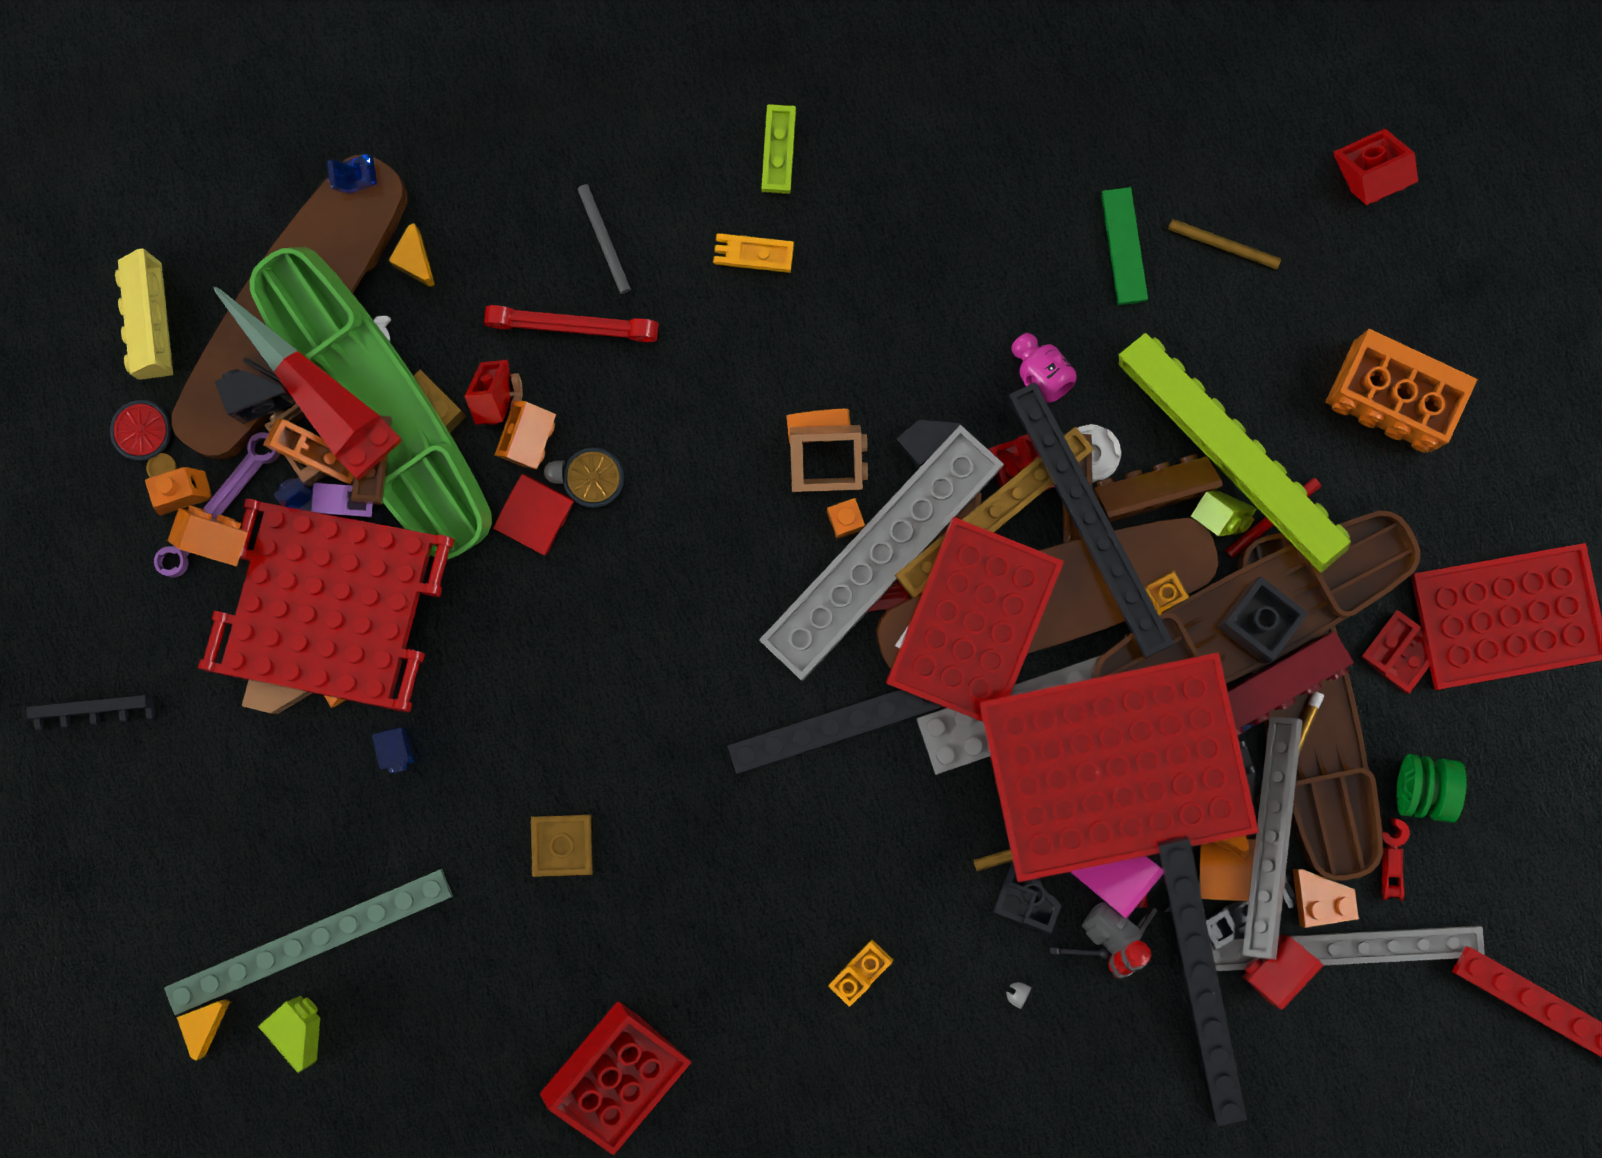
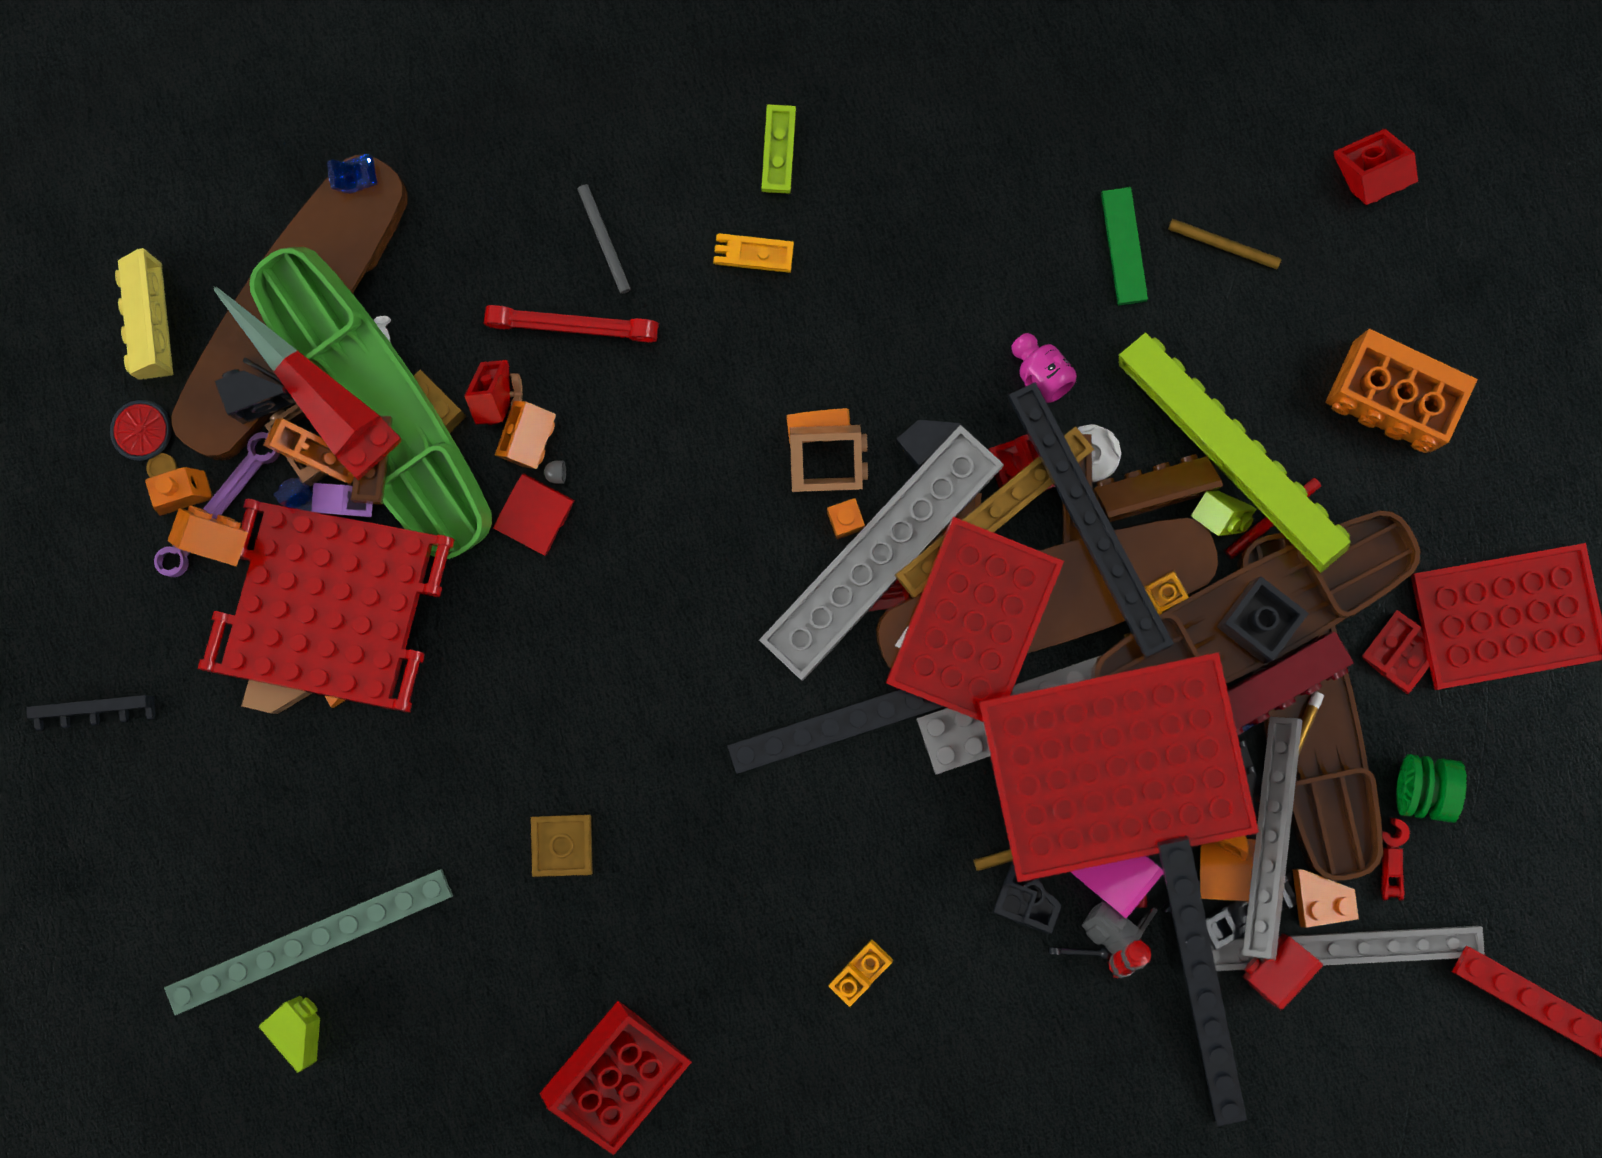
(201, 1026): light orange slope -> none
(393, 750): clear blue brick -> none
(411, 256): light orange slope -> none
(593, 477): pearl gold wheel -> none
(1021, 994): light grey hinge -> none

